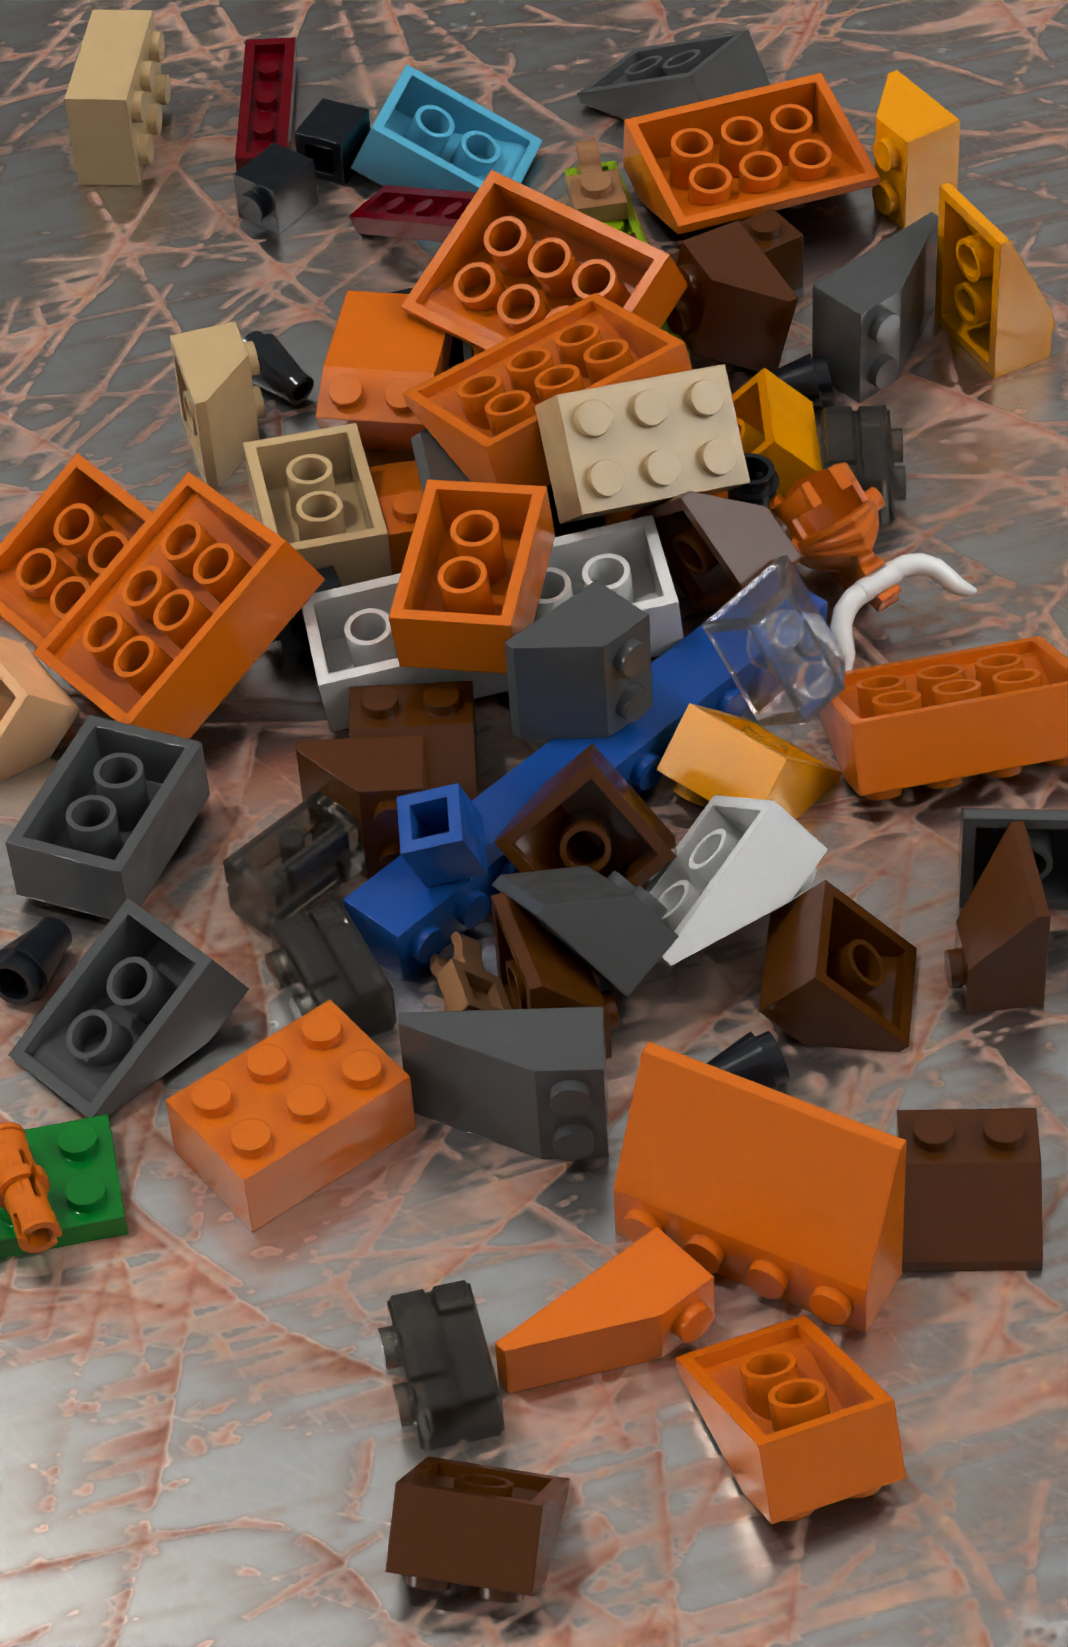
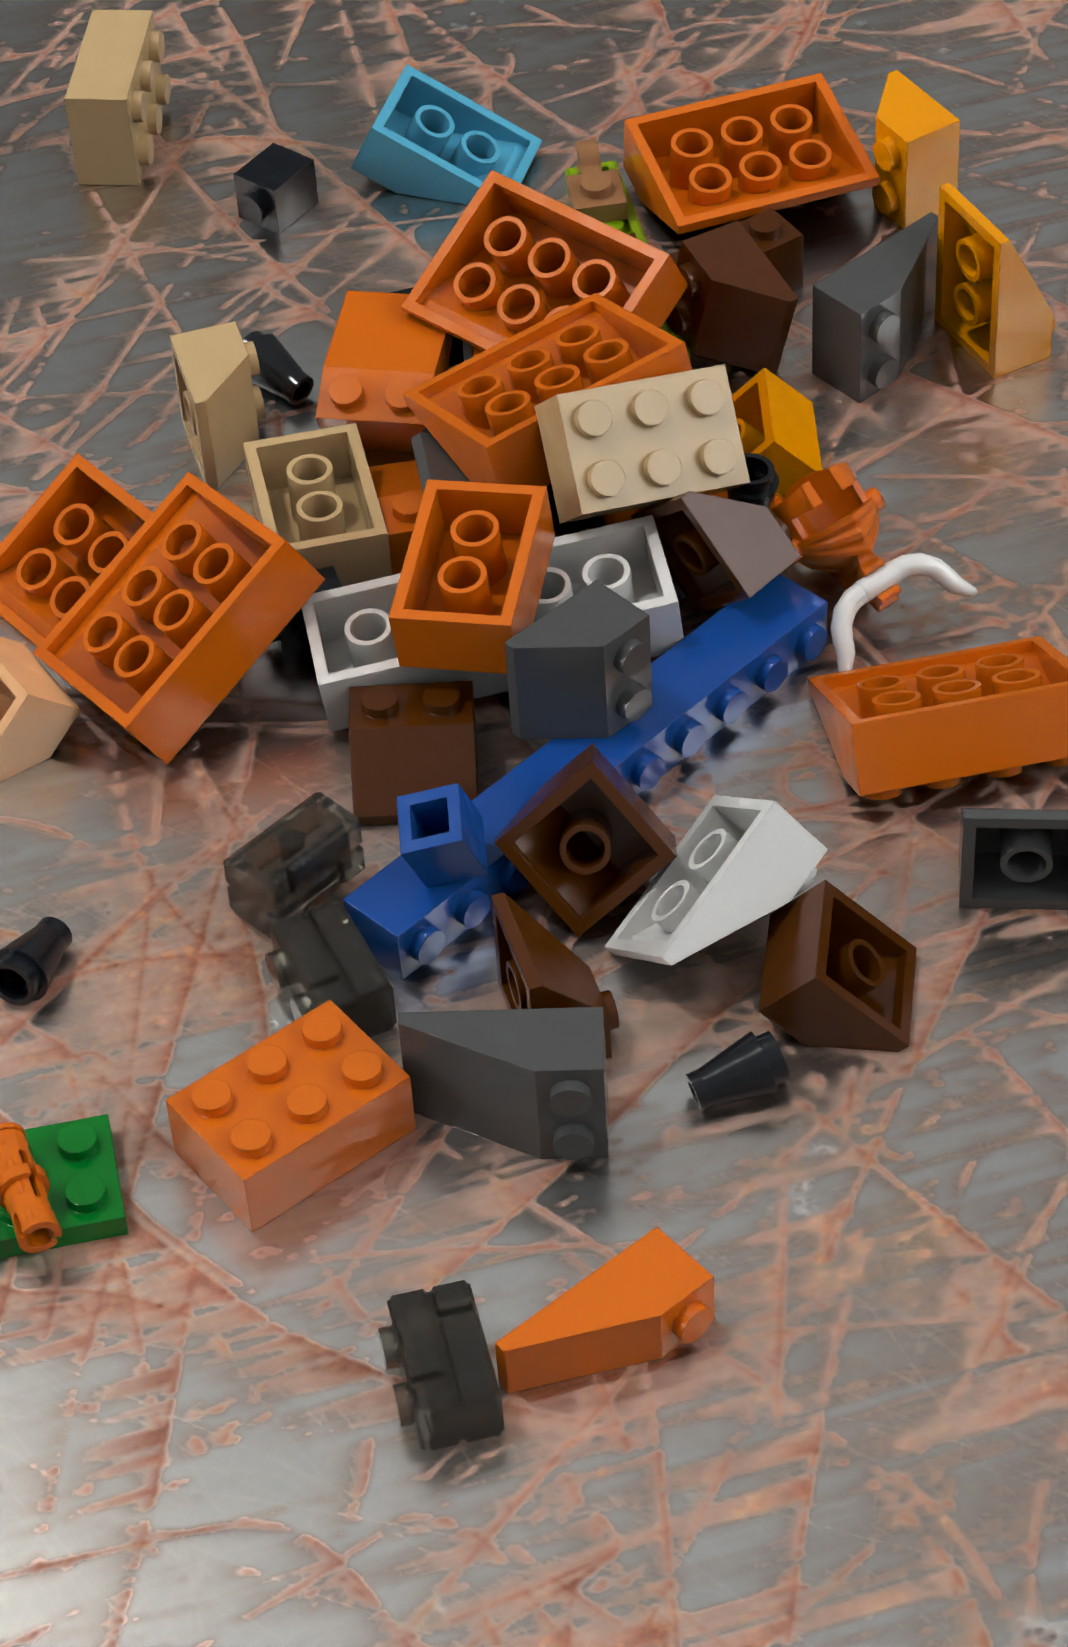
(108, 817): dark grey brick -> none
(127, 1014): dark grey slope -> none
(266, 97): dark red plate -> none
(333, 139): black brick -> none
(366, 780): reddish brown slope -> none
(411, 213): dark red plate -> none
(464, 978): medium nougat plate -> none
(475, 1528): reddish brown slope -> none
(597, 918): dark grey slope -> none
(677, 75): dark grey slope -> none
(741, 759): light orange slope -> none
(763, 1187): orange slope -> none
(778, 647): clear slope -> none
(795, 1418): orange slope -> none
(809, 377): black cone -> none
(869, 448): clear smoke brick -> none
(972, 1190): reddish brown slope -> none
(1003, 932): reddish brown slope -> none

